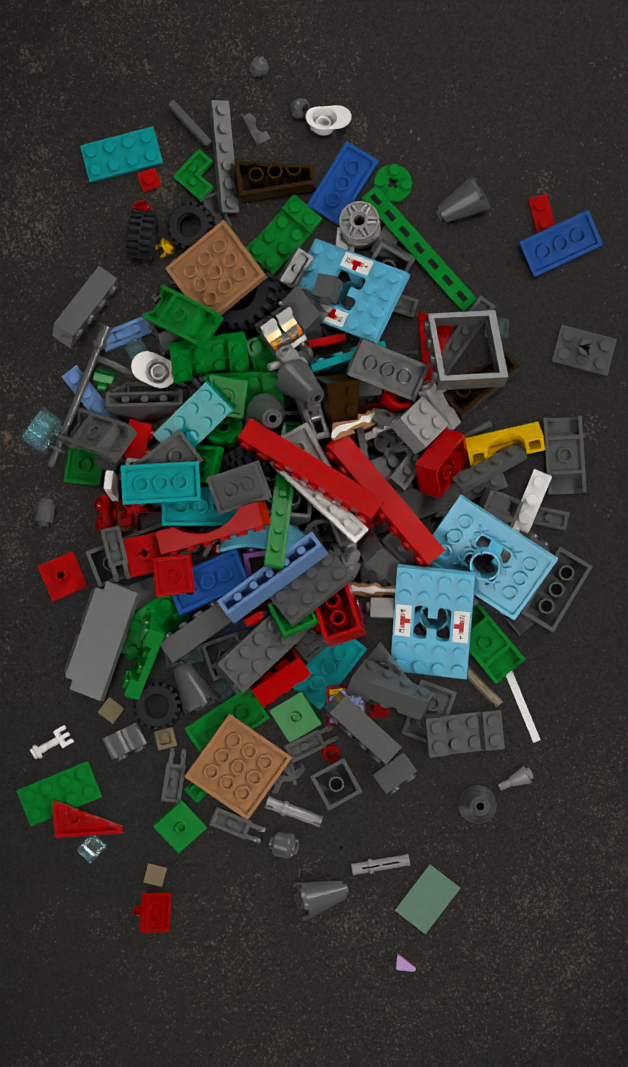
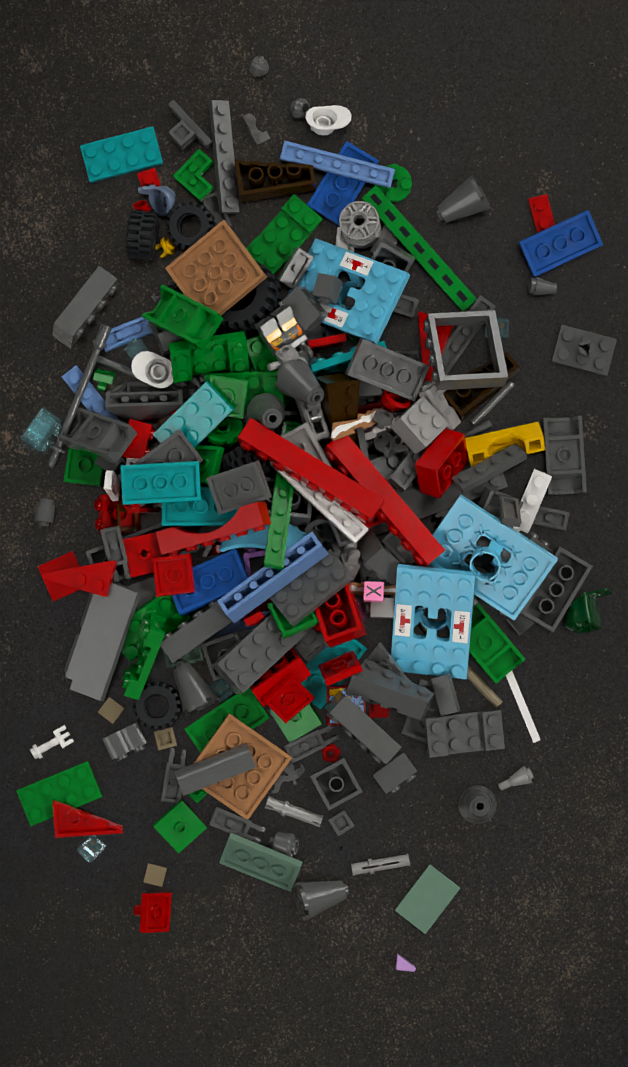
(90, 578): none -> red wing
(160, 198): none -> sand blue hat
(182, 135): none -> dark grey brick
(215, 769): none -> dark grey brick
(260, 862): none -> sand green plate
(288, 698): none -> red tile
(337, 164): none -> medium blue tile
(340, 668): none -> red tile
(341, 823): none -> dark grey tile
(373, 591): none -> bright pink tile
(445, 694): none -> dark grey tile
(491, 403): none -> dark grey bar
(509, 511): none -> dark grey tile
(541, 287): none -> dark grey cone
(584, 613): none -> dark green piece

